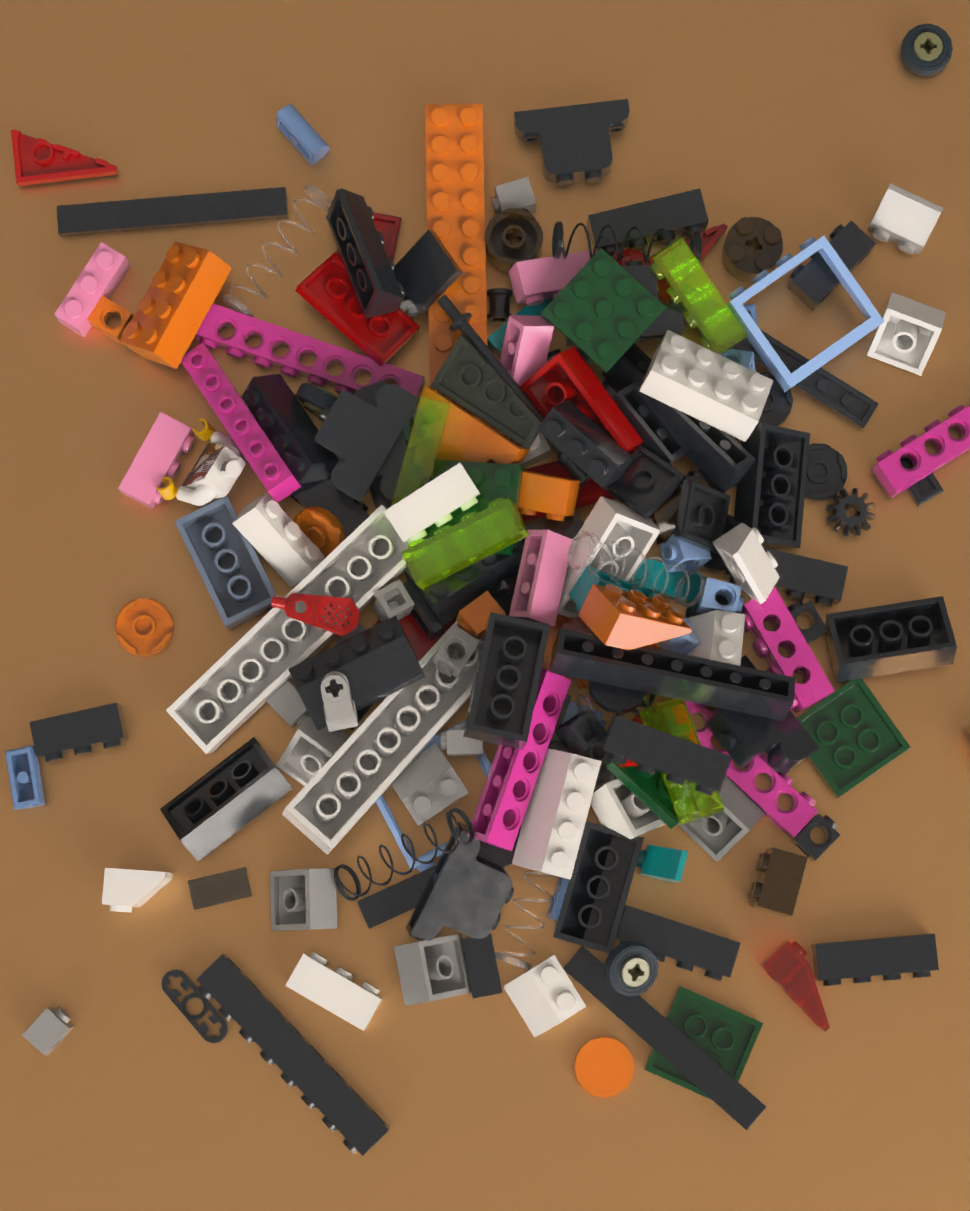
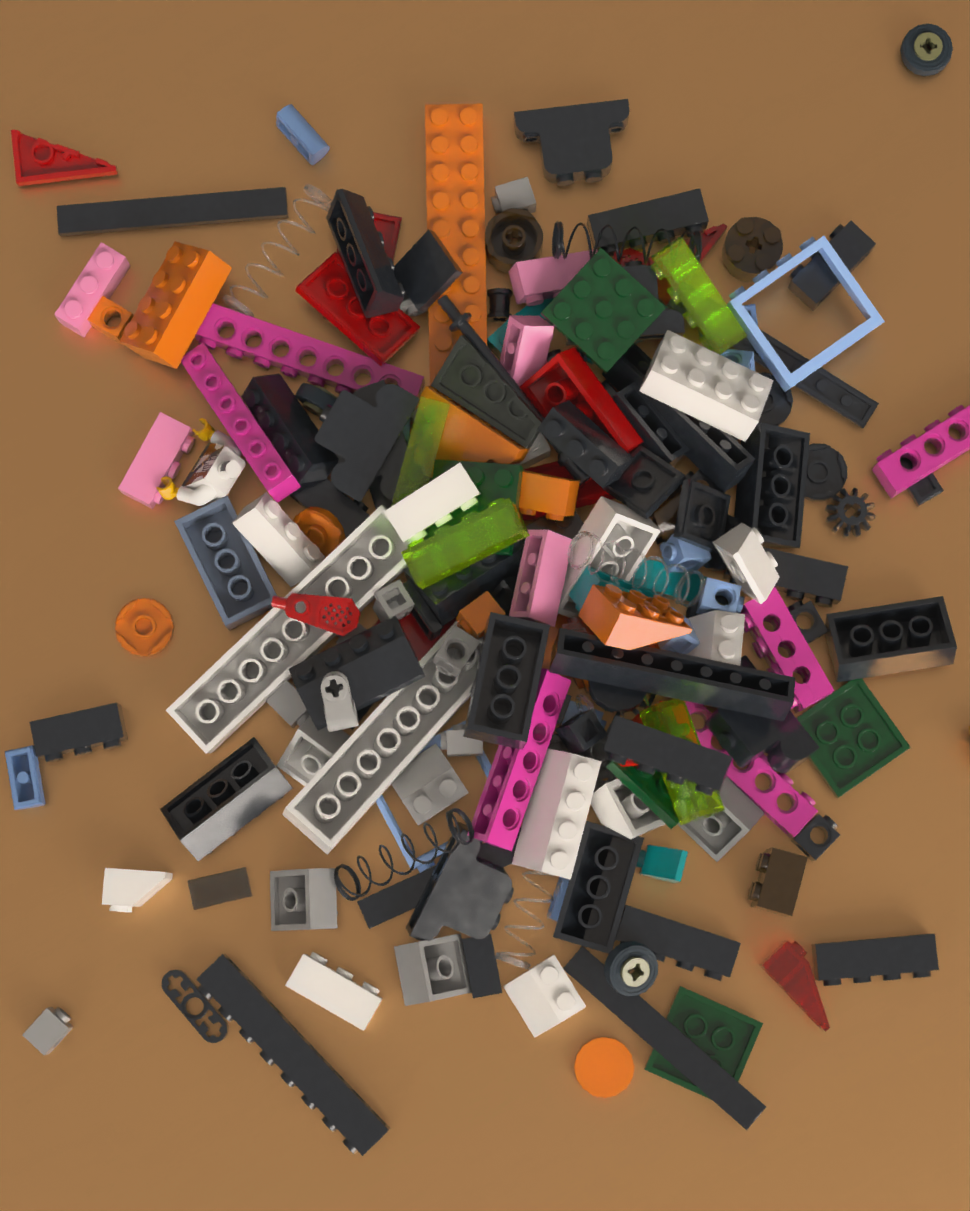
(904, 220): slope -> none
(906, 334): white slope -> none

